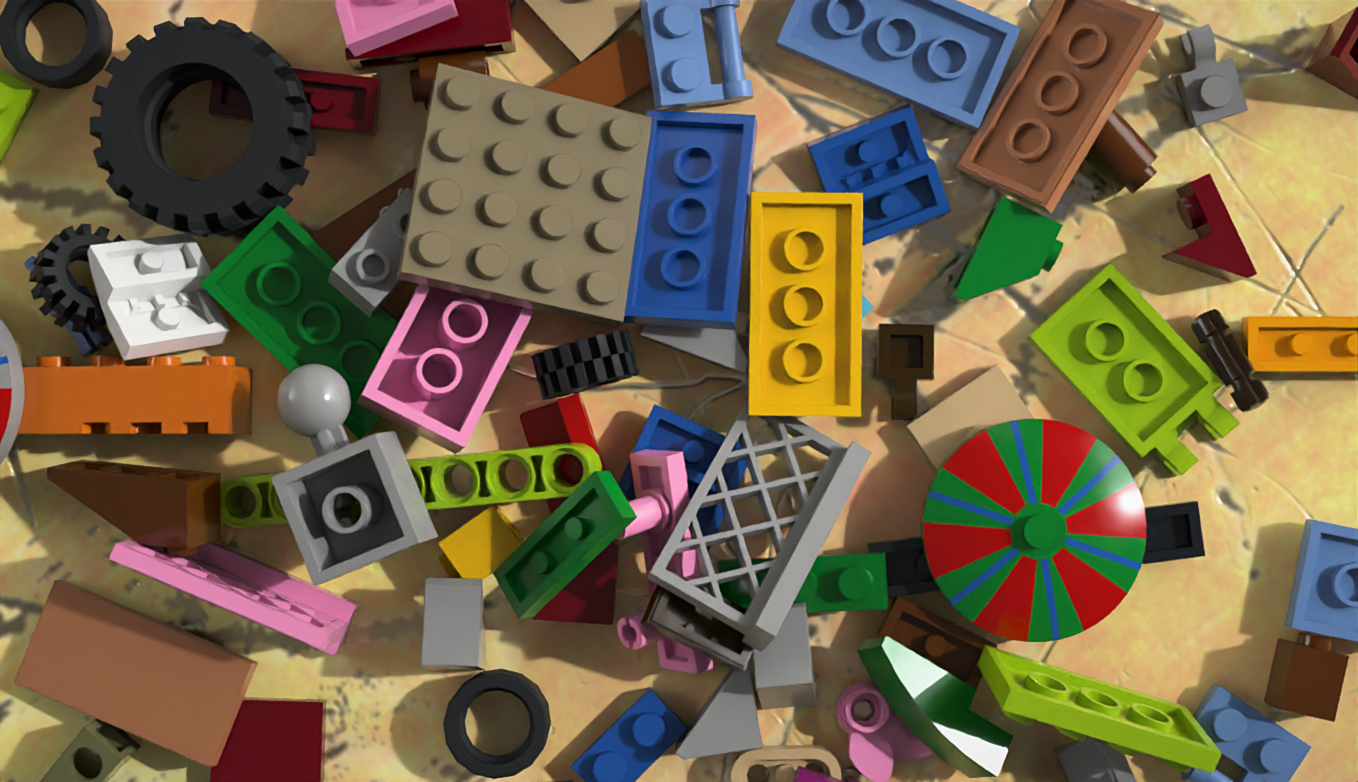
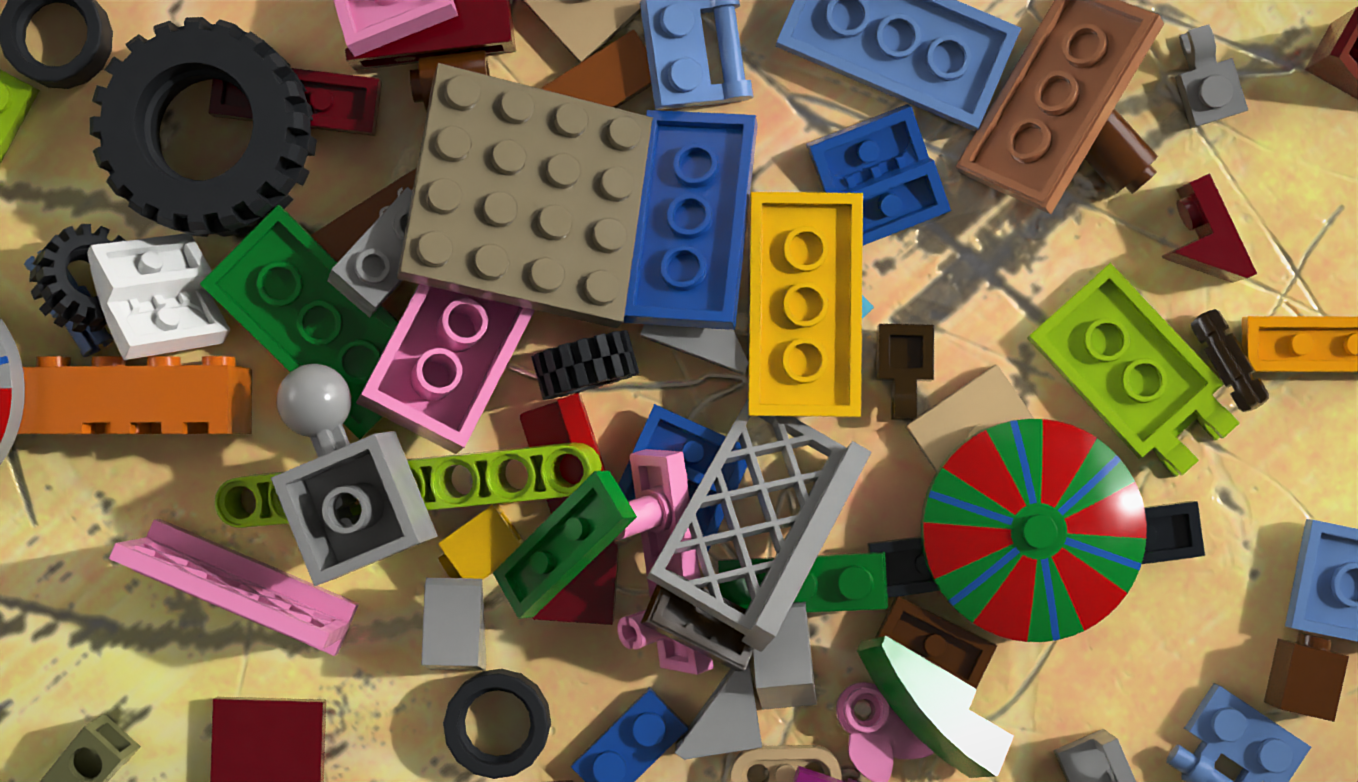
(135, 672): nougat tile -> none
(148, 502): reddish brown slope -> none
(1007, 251): green slope -> none
(1097, 709): lime plate -> none

